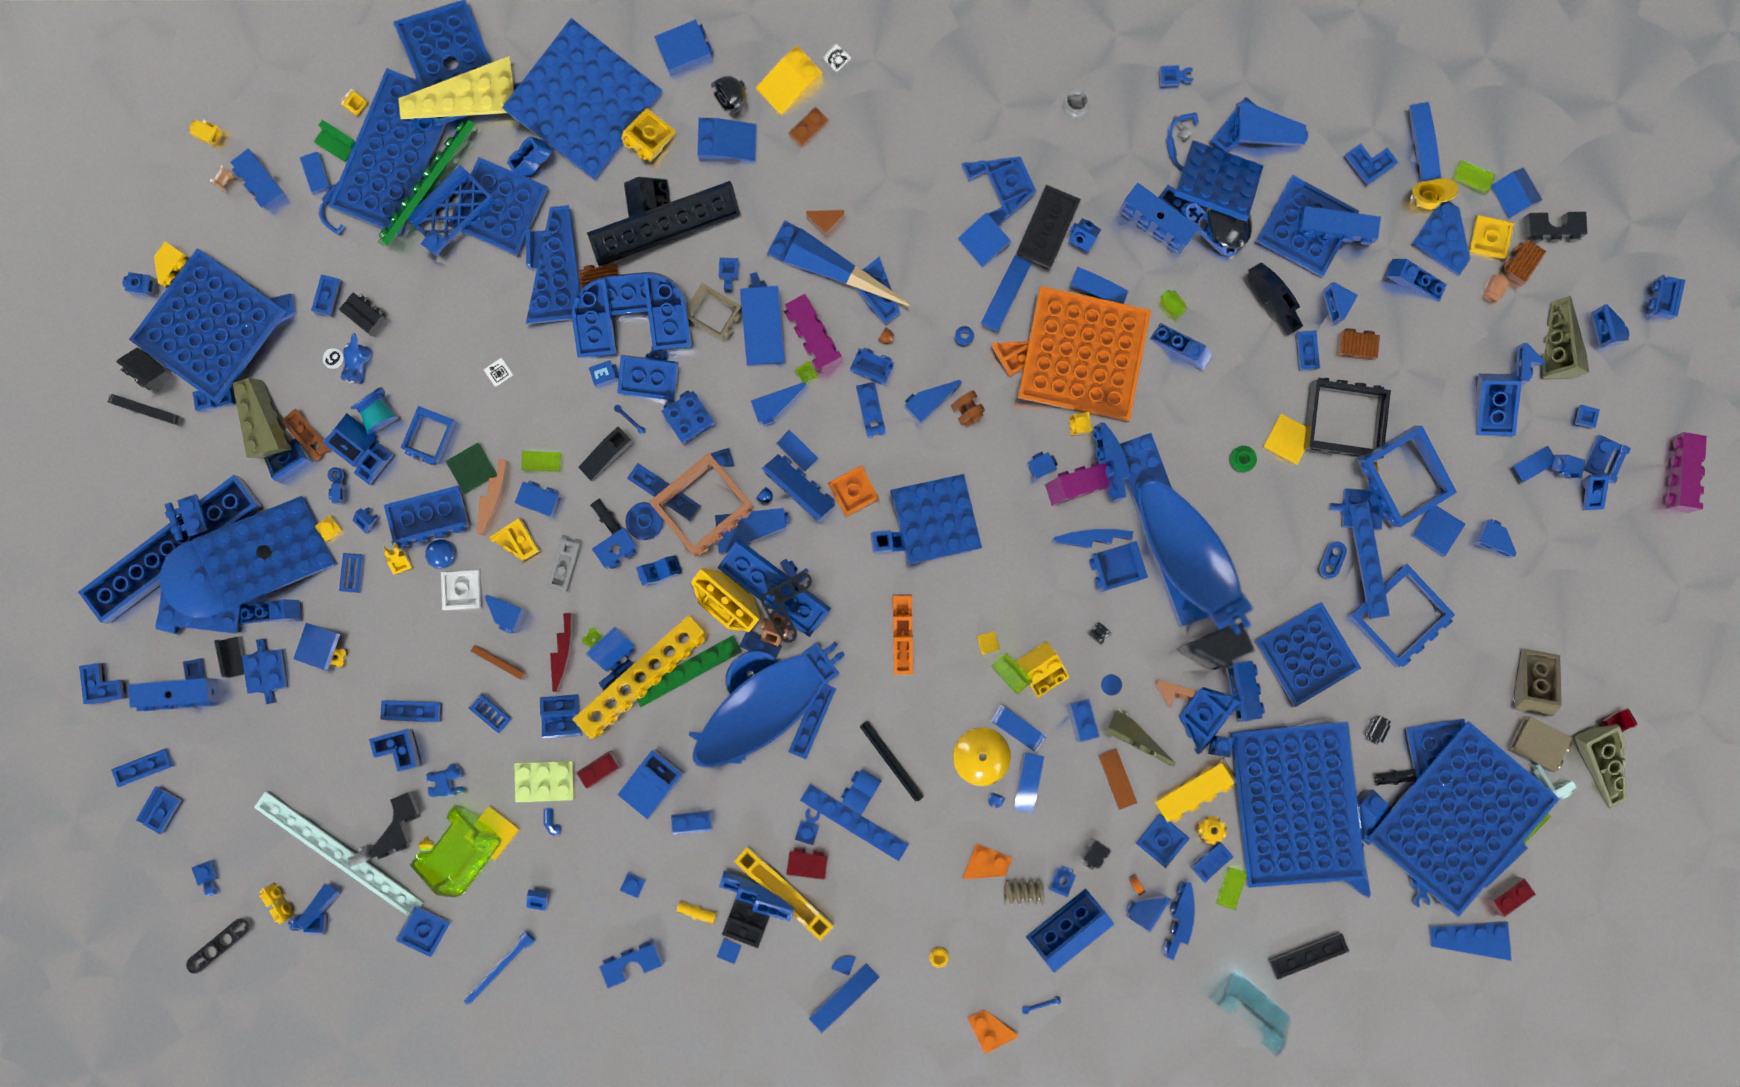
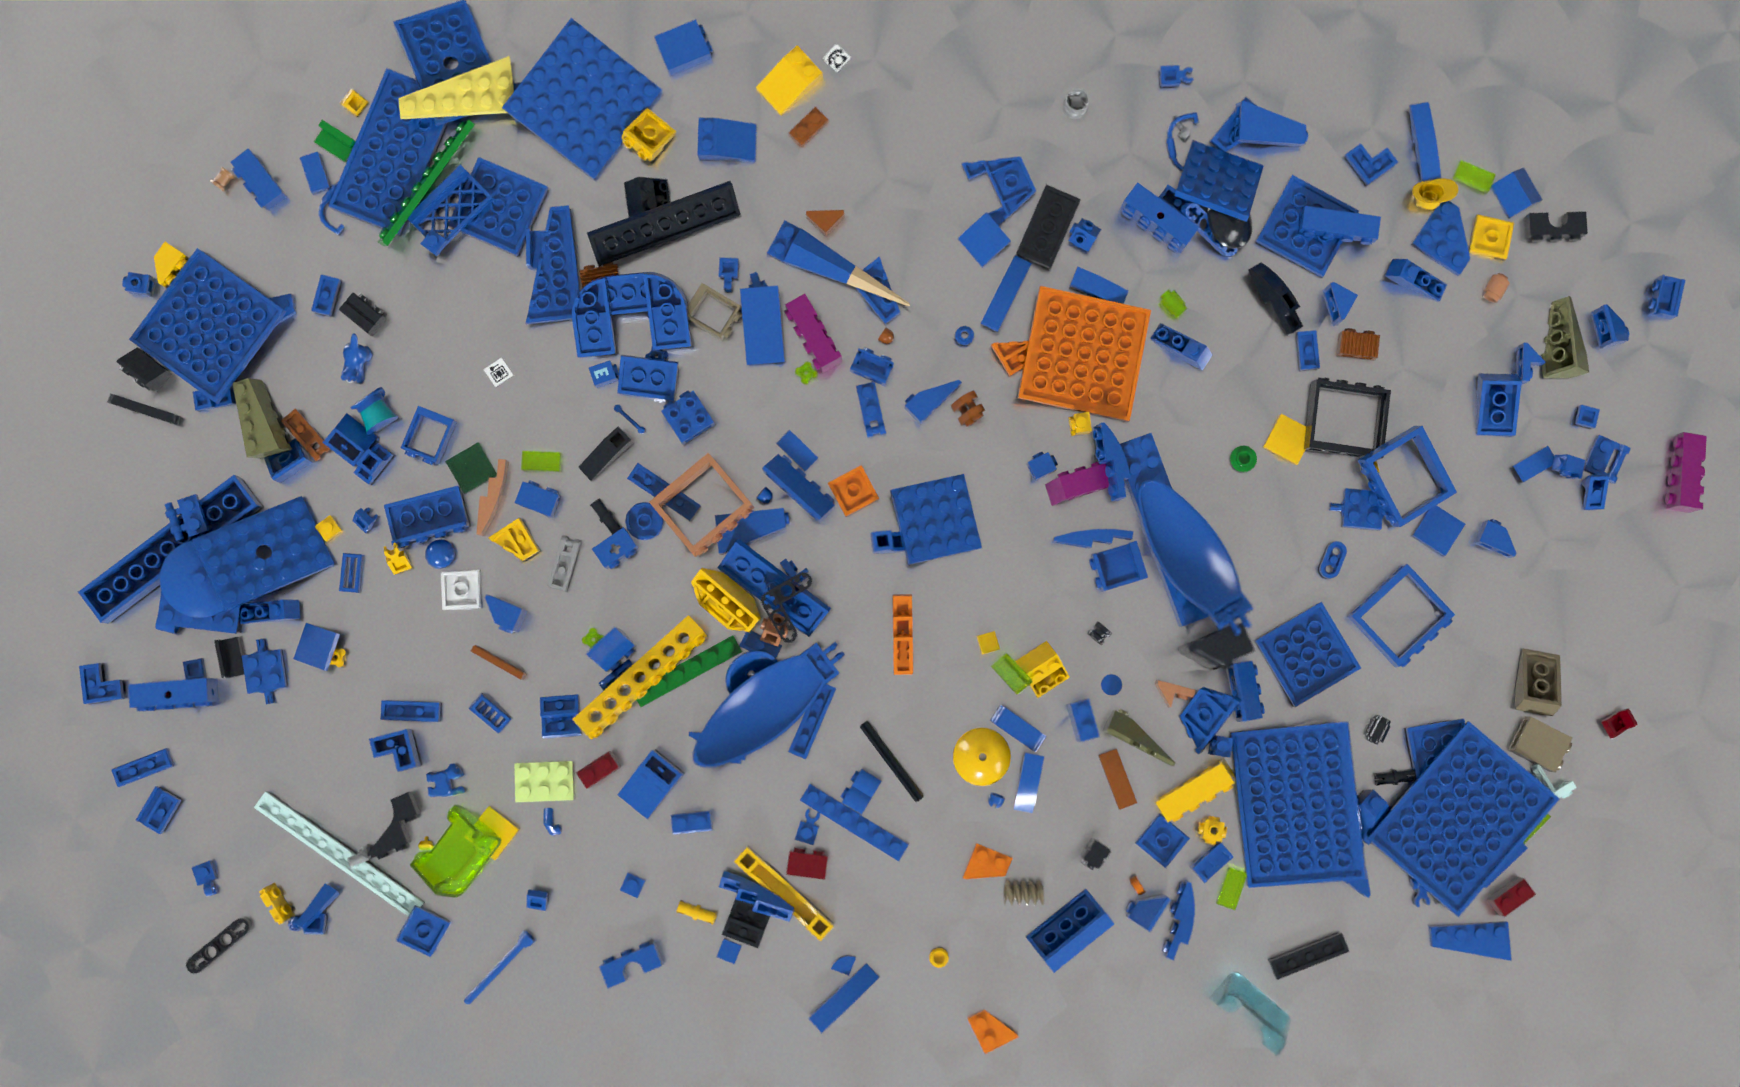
(205, 132): yellow brick -> none
(333, 358): white sticker -> none
(336, 492): blue plate -> none
(529, 156): blue brick -> none
(560, 660): dark red slope -> none
(659, 570): blue brick -> none
(723, 458): blue tile -> none
(730, 93): black cylinder -> none
(774, 404): blue slope -> none
(1025, 1009): blue hinge -> none
(1056, 886): blue brick -> none
(1368, 560): blue plate -> none
(1524, 261): dark orange brick -> none
(1604, 756): olive wedge -> none

